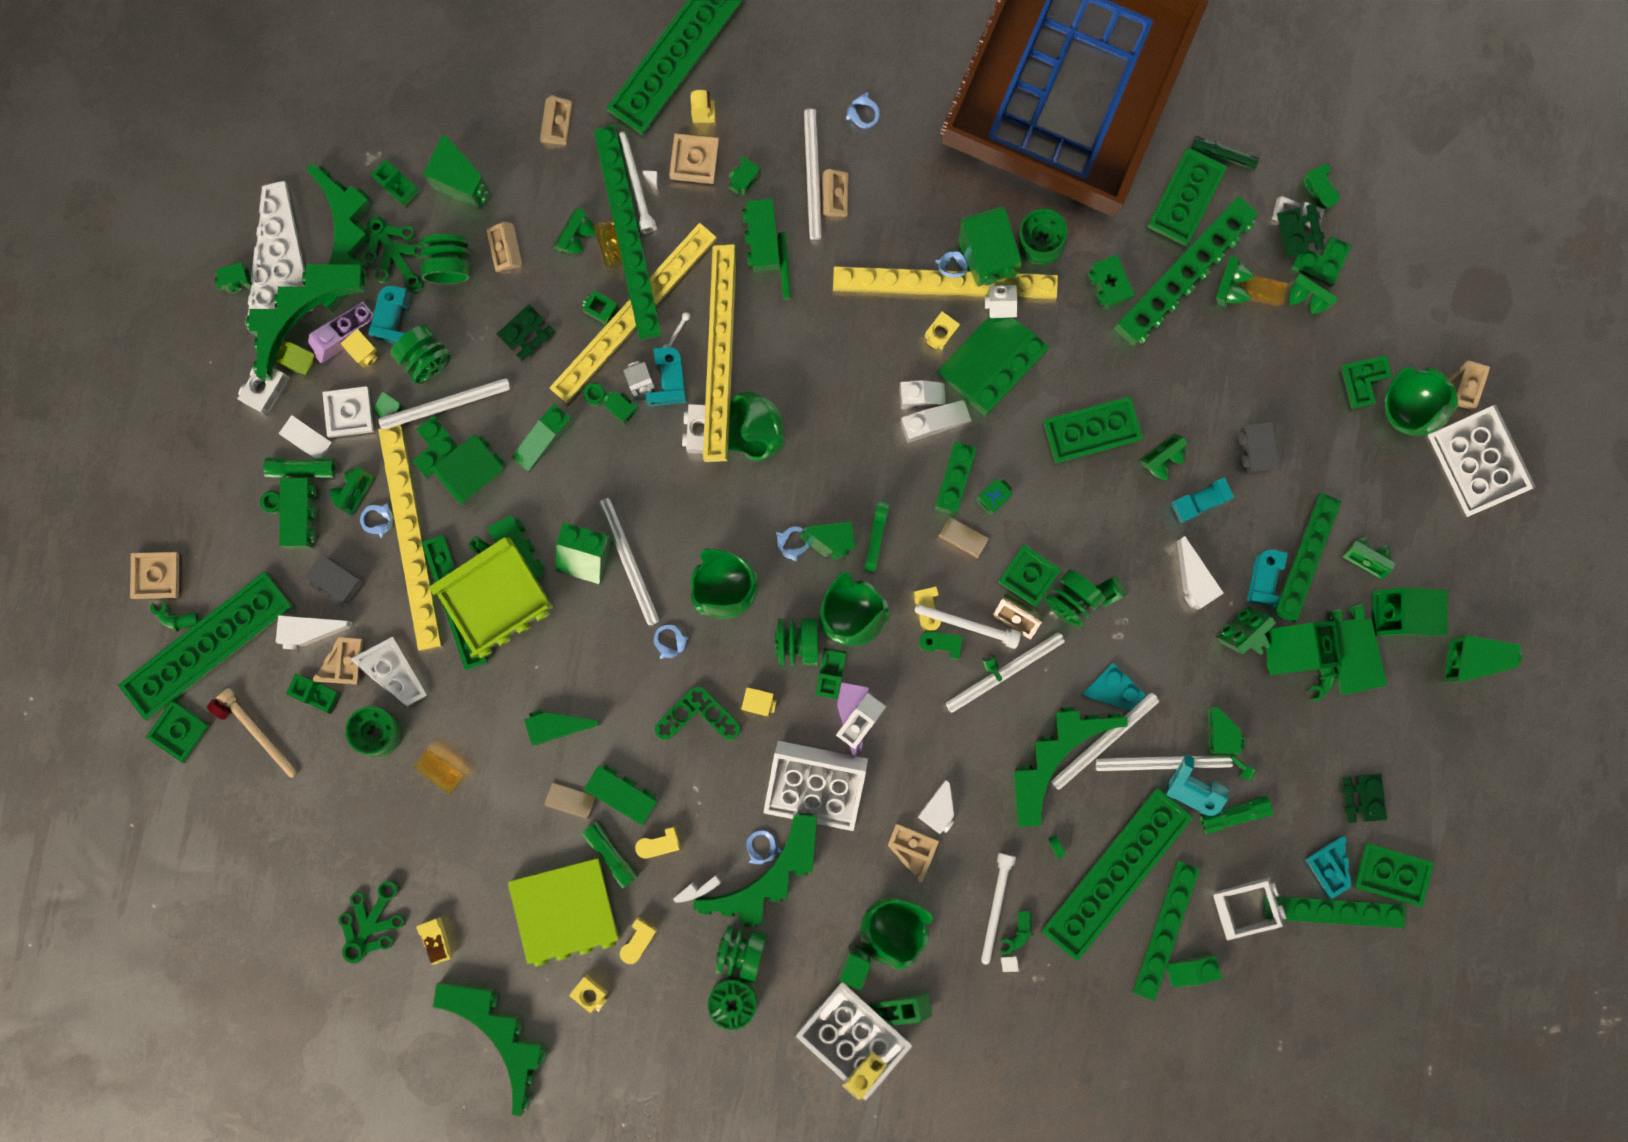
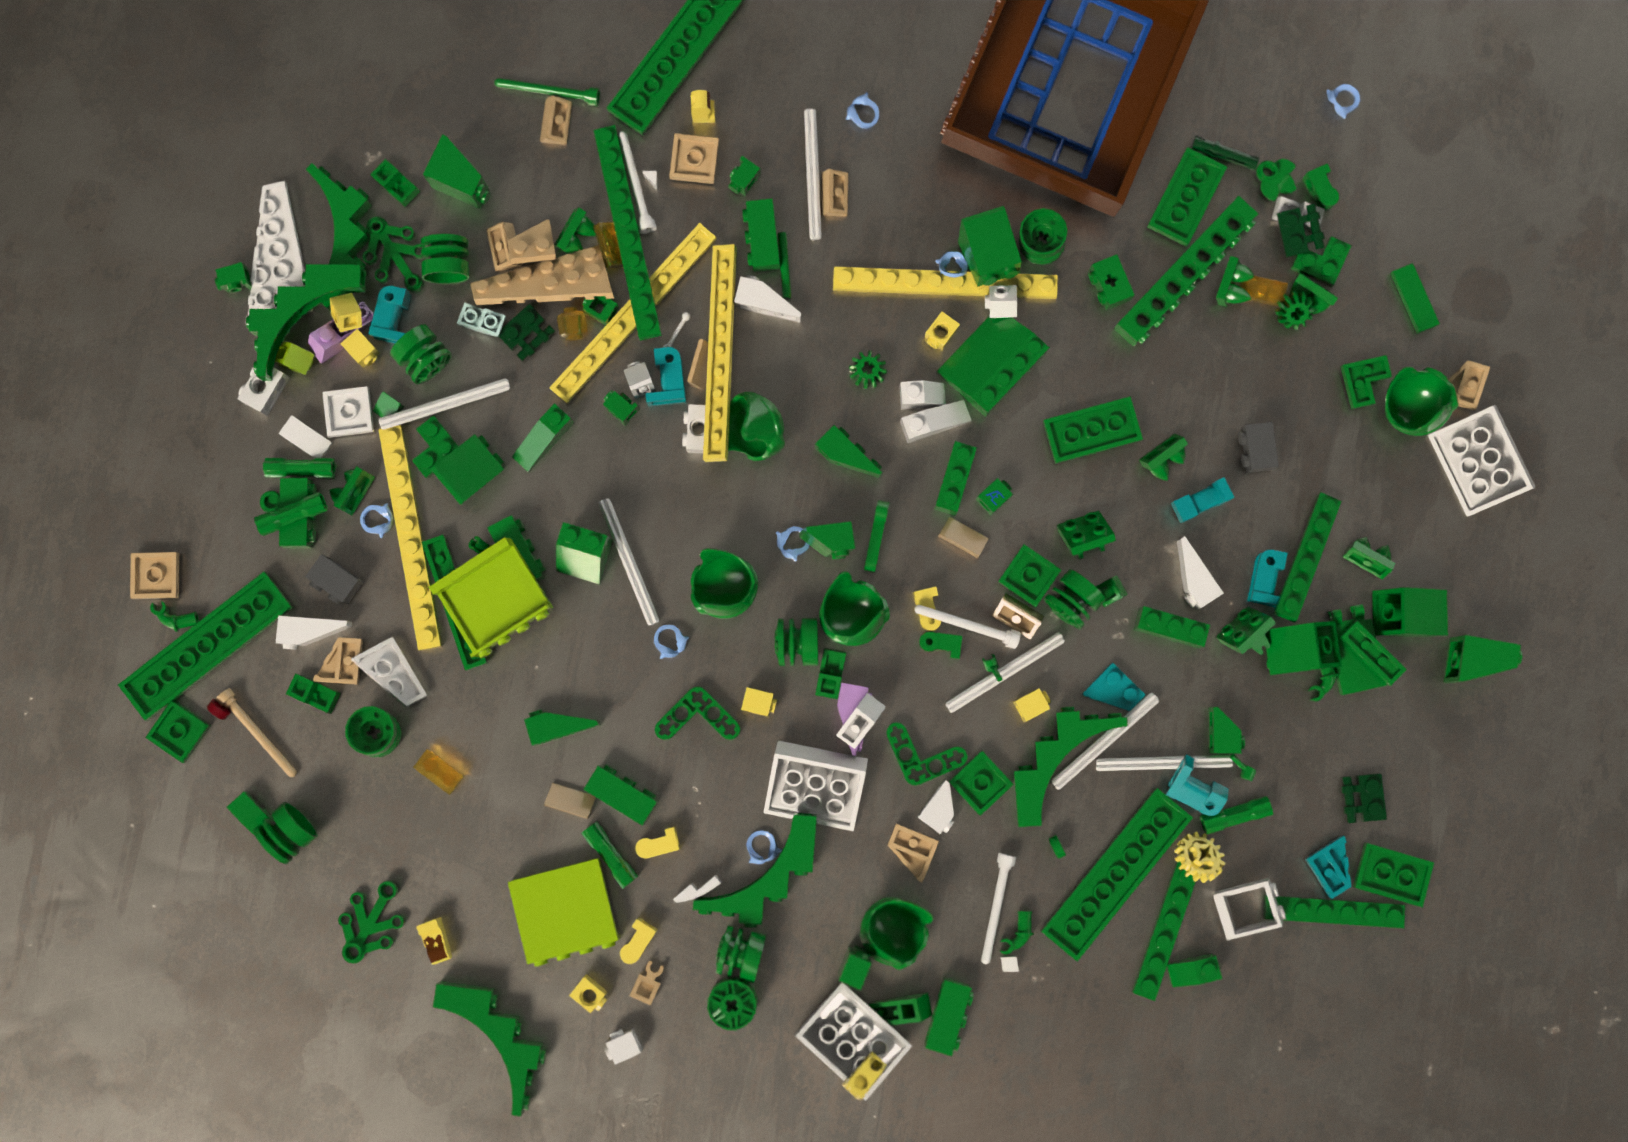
(248, 811): none -> green slope
(275, 520): none -> green axle
(281, 836): none -> green wheel
(346, 312): none -> light yellow brick
(481, 320): none -> light aqua slope
(532, 245): none -> tan wing
(551, 280): none -> tan wing
(572, 324): none -> clear yellow head
(590, 95): none -> green piece
(594, 394): green tile -> none
(622, 1045): none -> white brick
(646, 986): none -> tan plate
(698, 372): none -> tan slope
(760, 298): none -> white slope
(842, 452): none -> green slope
(869, 361): none -> green gear
(915, 763): none -> green beam
(948, 1017): none -> green brick
(980, 783): none -> green plate
(1032, 704): none -> light yellow brick
(1086, 533): none -> green plate
(1171, 627): none -> green brick
(1199, 857): none -> light yellow gear
(1279, 179): none -> green plate
(1299, 305): none -> green gear
(1332, 95): none -> light blue piece
(1372, 653): none -> green plate
(1414, 298): none -> green tile

